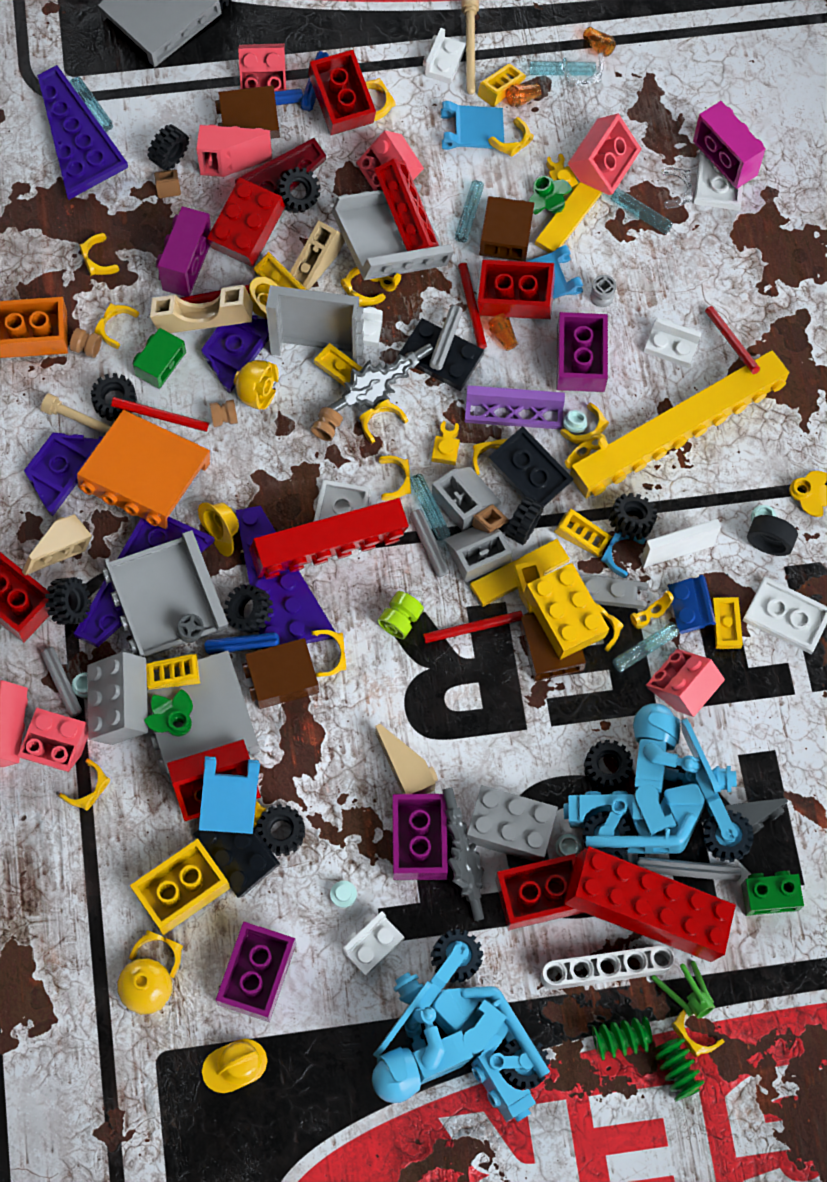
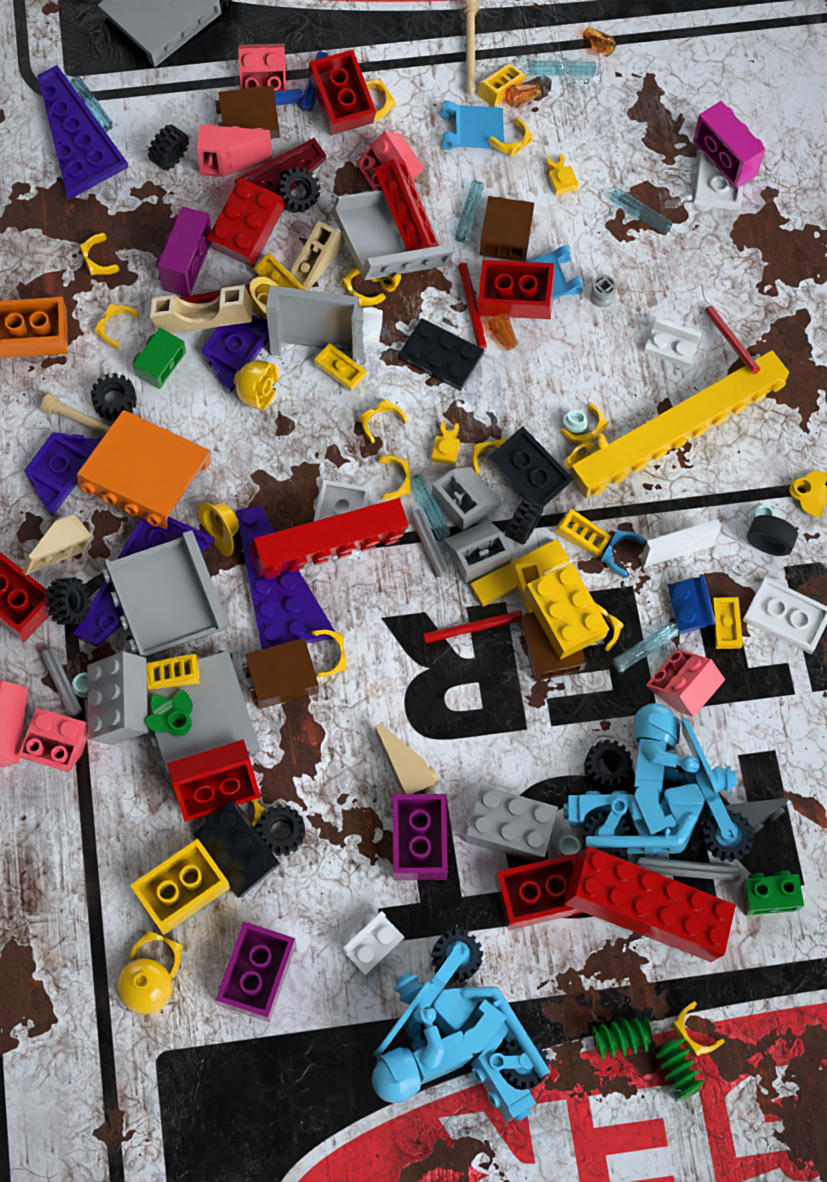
(83, 342): medium nougat wheel -> none
(87, 801): yellow cap -> none
(159, 414): red bar -> none
(167, 183): medium nougat slope -> none
(191, 623): dark grey wheel -> none
(224, 413): medium nougat wheel -> none
(228, 799): dark azure flag -> none
(234, 1065): yellow piece -> none
(237, 604): black tyre -> none
(242, 643): blue axle -> none
(326, 424): medium nougat wheel -> none
(343, 894): light aqua plate -> none
(372, 383): piece -> none
(401, 613): lime wheel -> none
(443, 57): white bracket -> none
(446, 337): light grey axle -> none
(465, 858): dark grey piece -> none
(489, 519): medium nougat slope -> none
(514, 399): medium lavender fence -> none
(549, 194): green plate -> none
(568, 219): yellow tile -> none
(582, 352): magenta brick -> none
(605, 154): coral slope -> none
(615, 591): light grey hinge -> none
(617, 959): white beam -> none
(628, 525): black tyre -> none
(663, 603): yellow cap -> none
(699, 1000): bright green plant -> none

